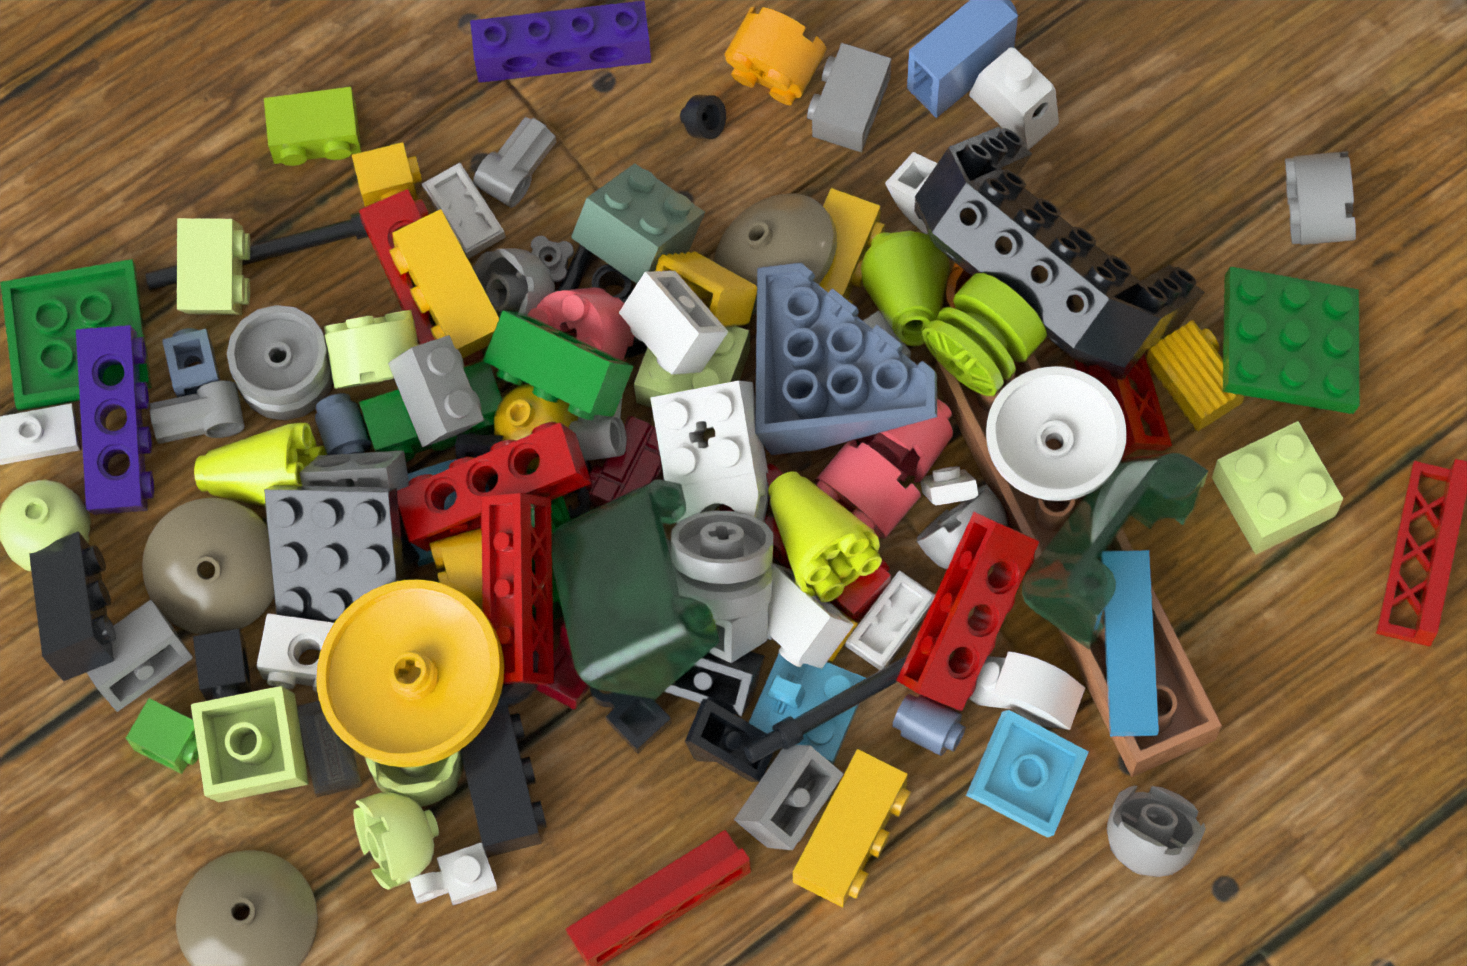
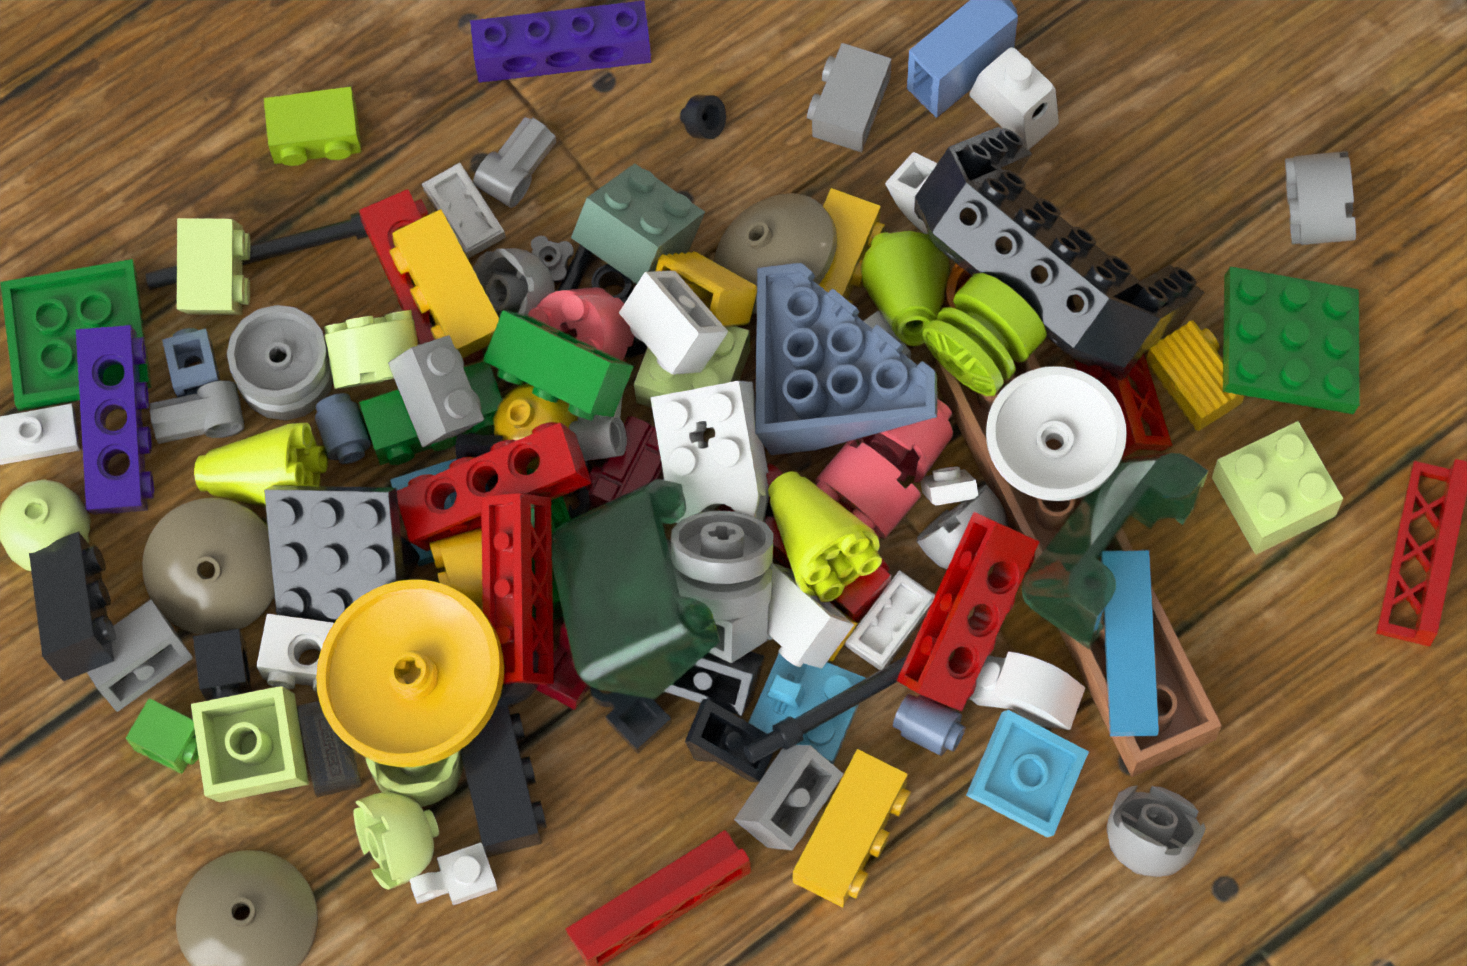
(358, 470): light grey brick -> none
(386, 173): yellow brick -> none
(775, 54): light orange brick -> none

